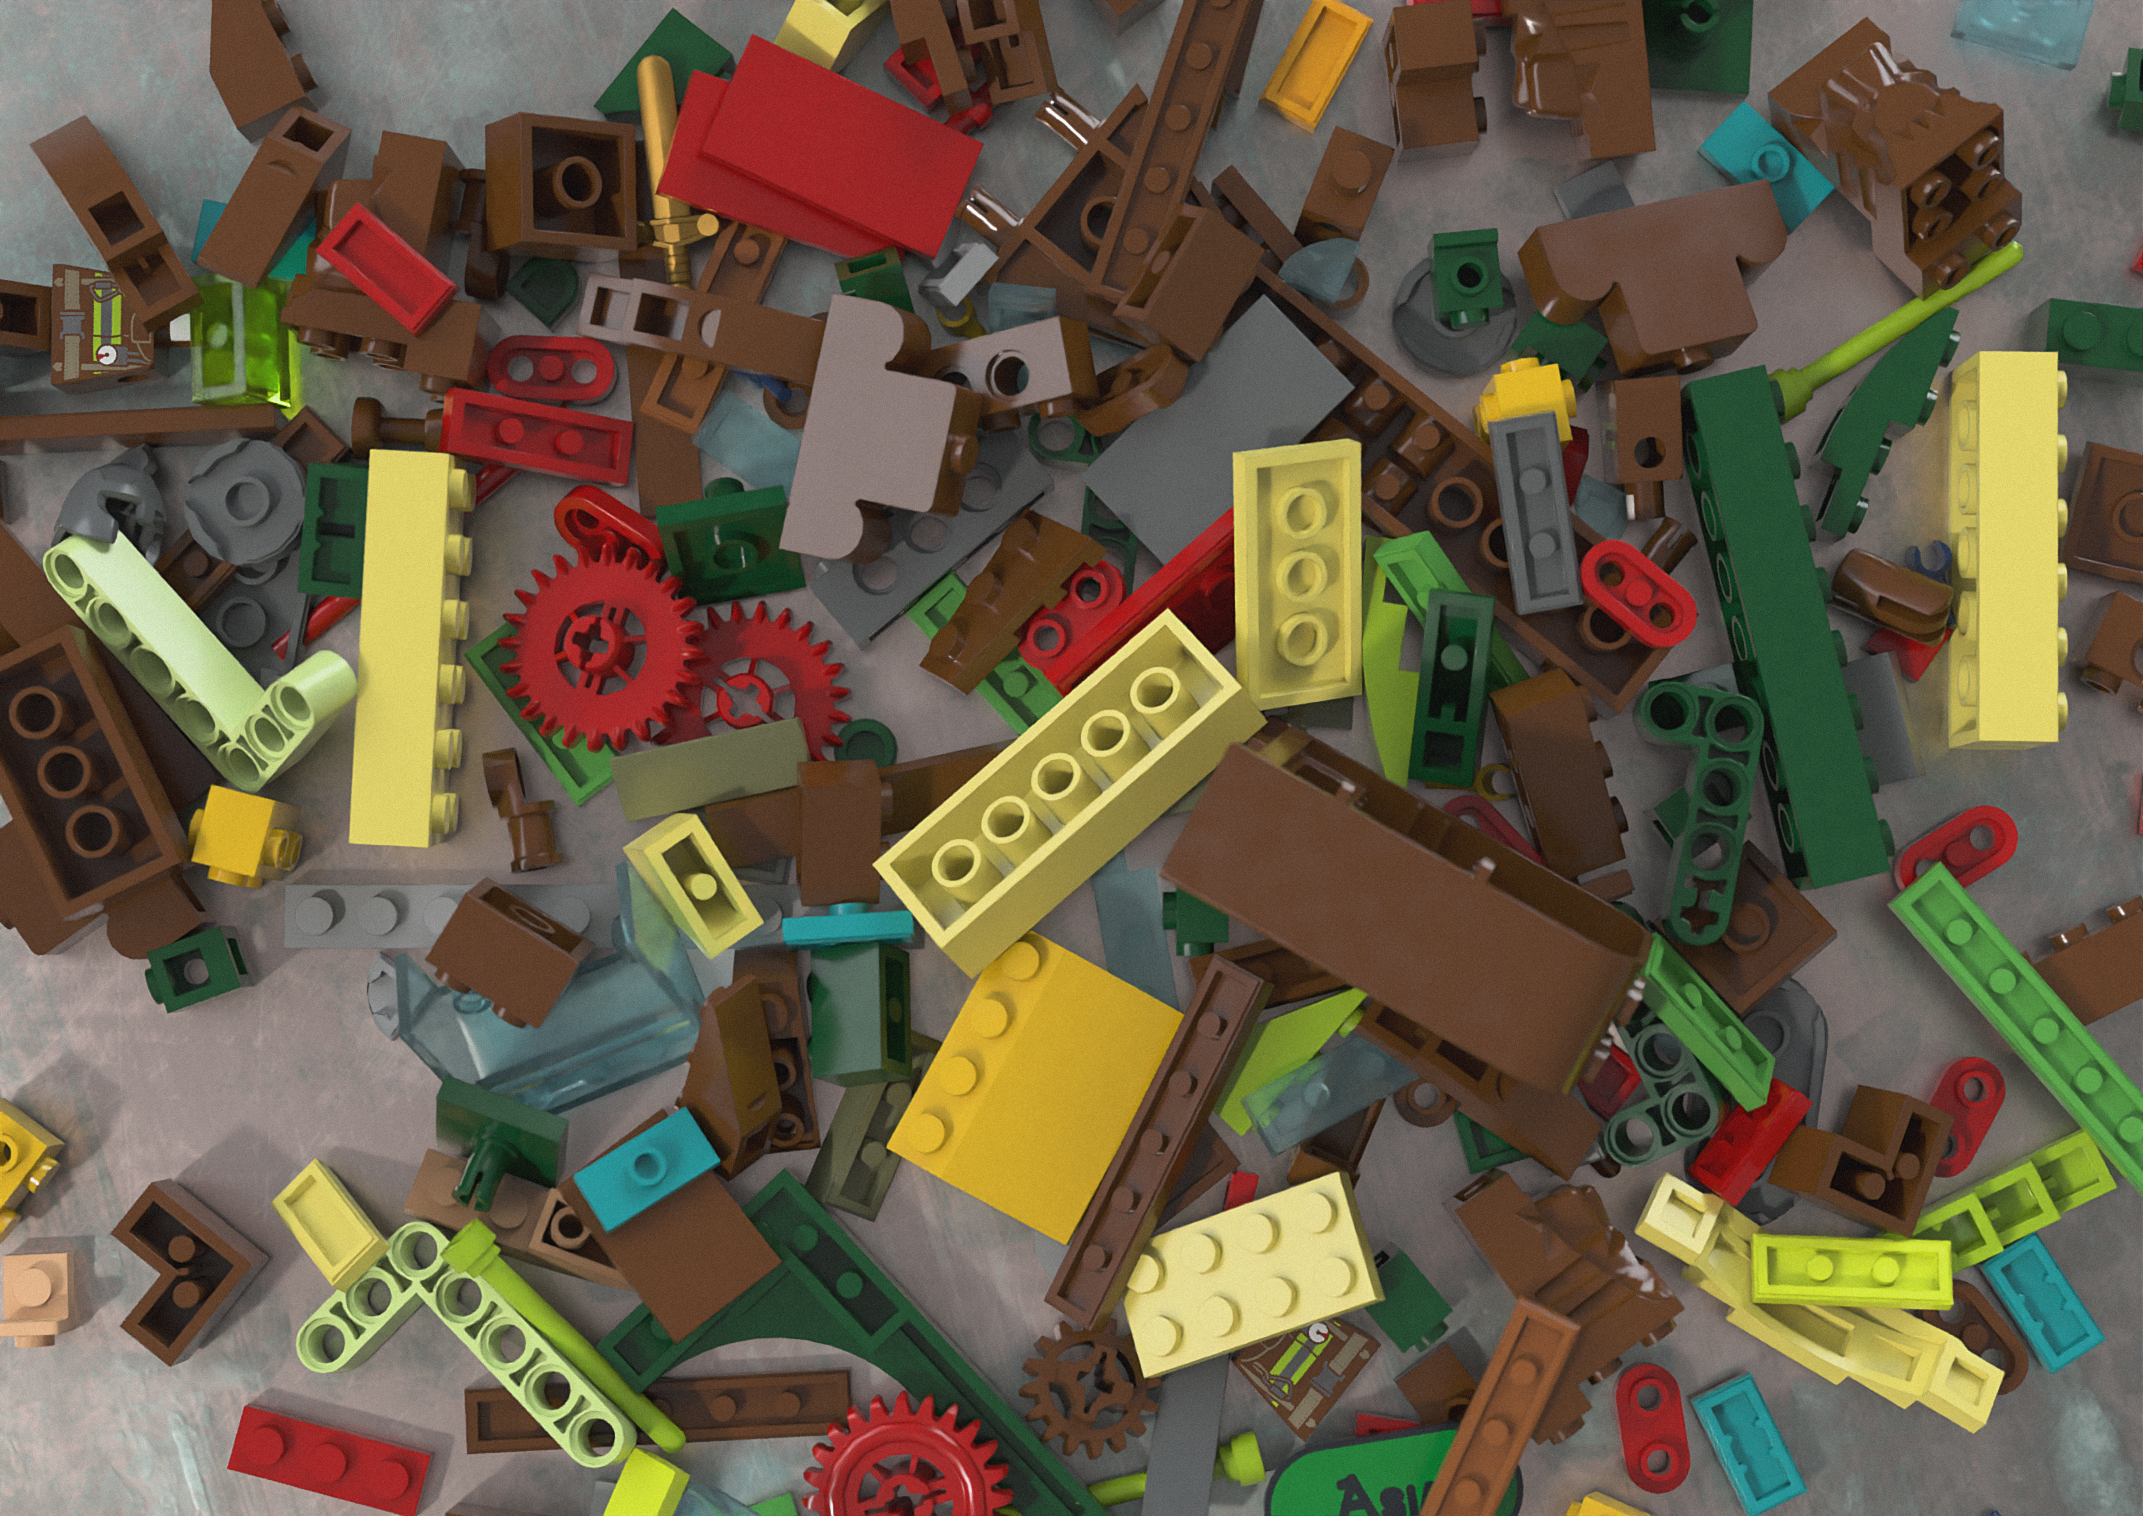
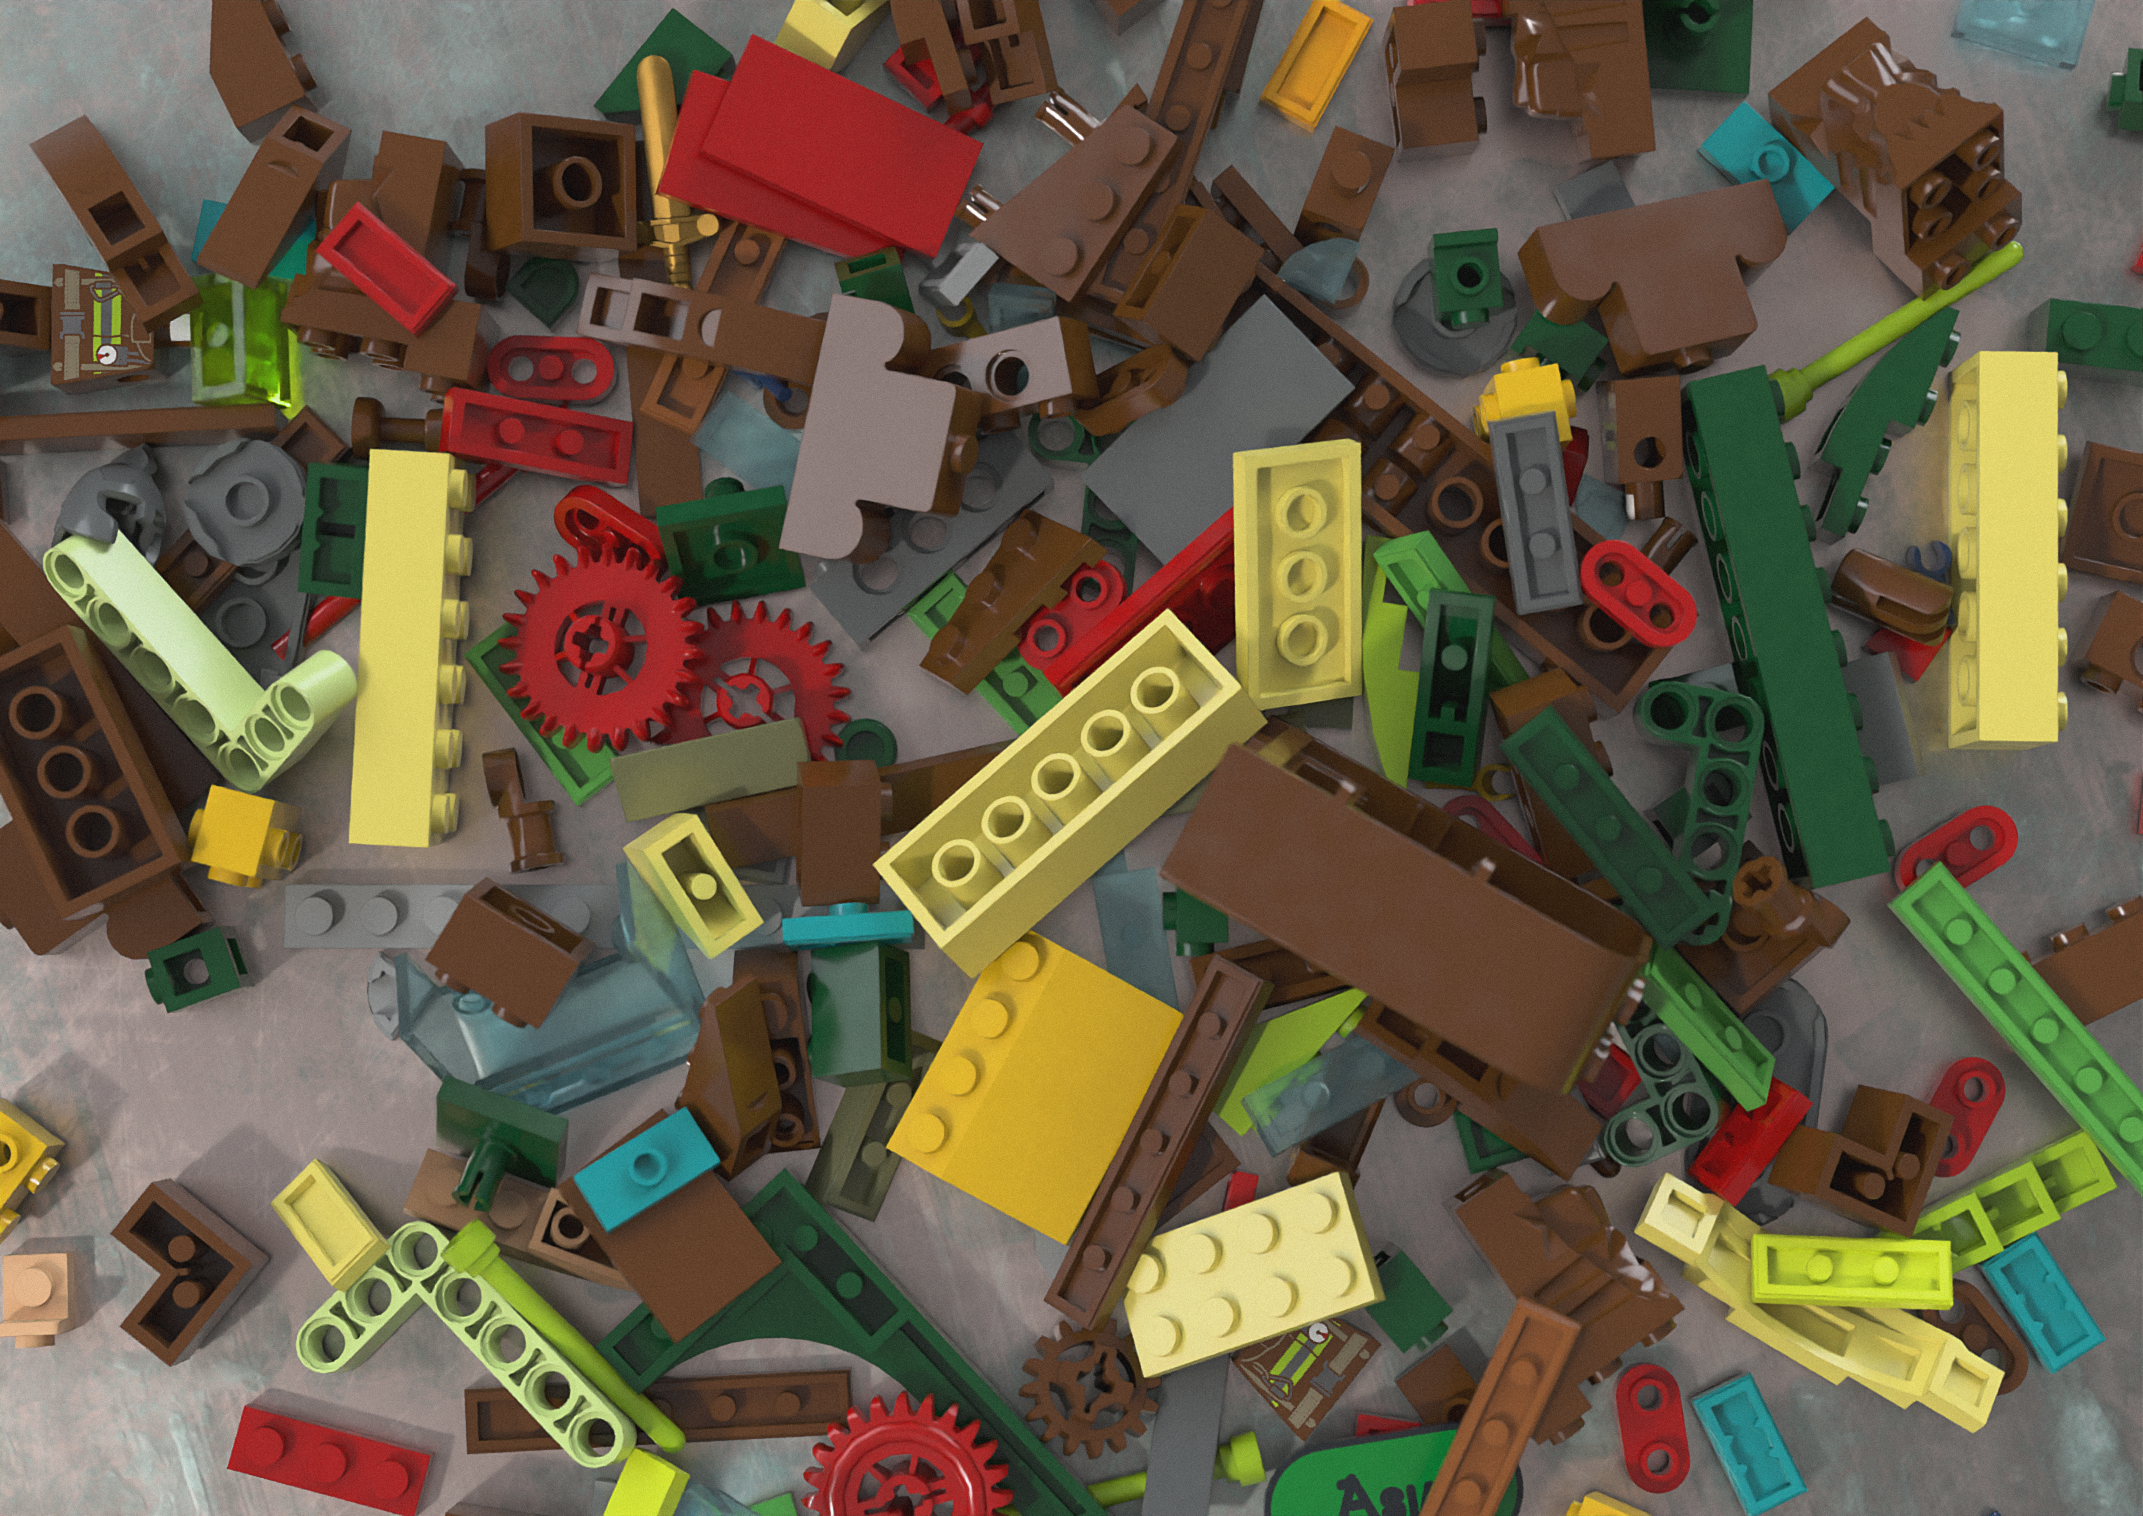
(1082, 204): none -> reddish brown wing
(1607, 828): none -> dark green tile
(1787, 907): none -> reddish brown connector

